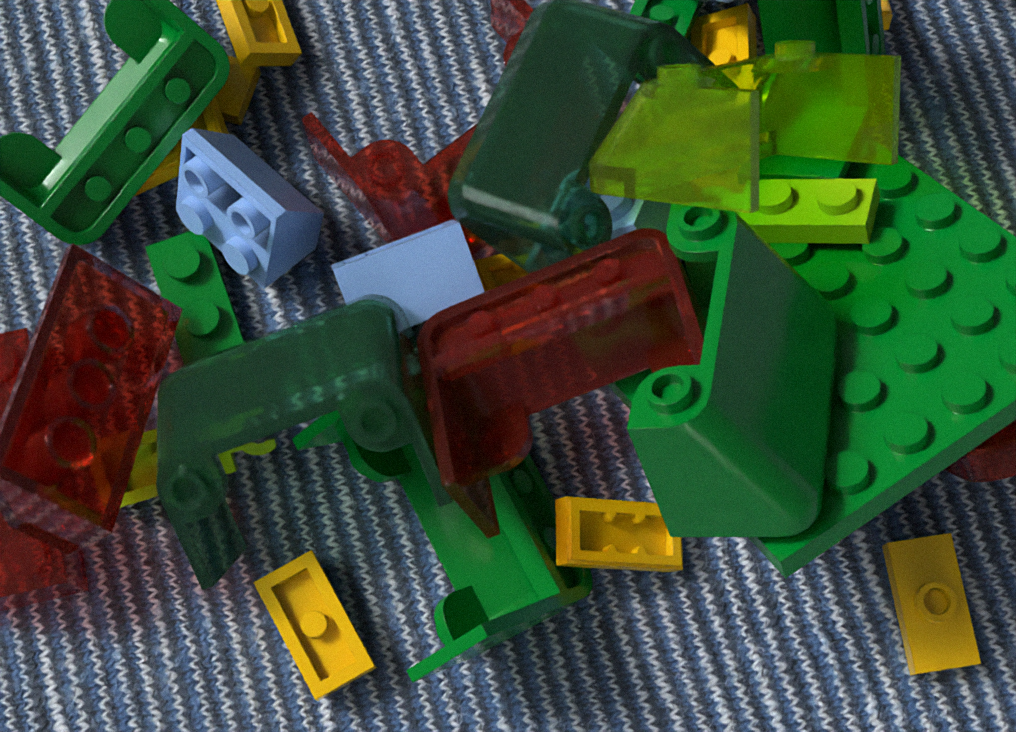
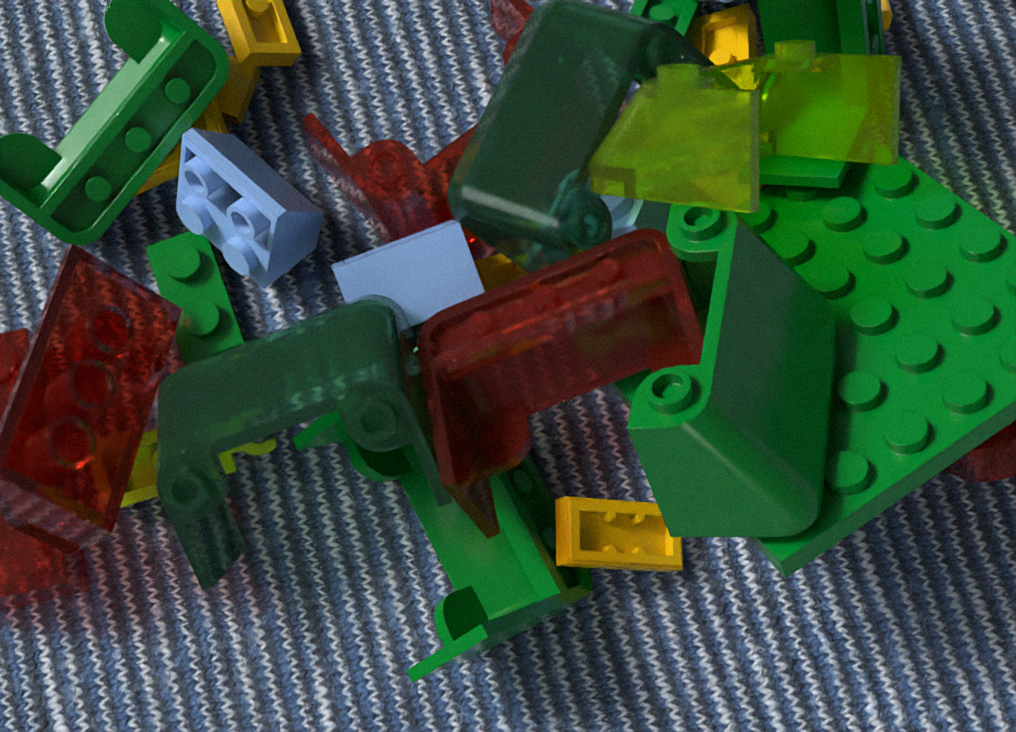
(314, 625): yellow plate -> none
(815, 210): lime plate -> none
(931, 604): yellow plate -> none

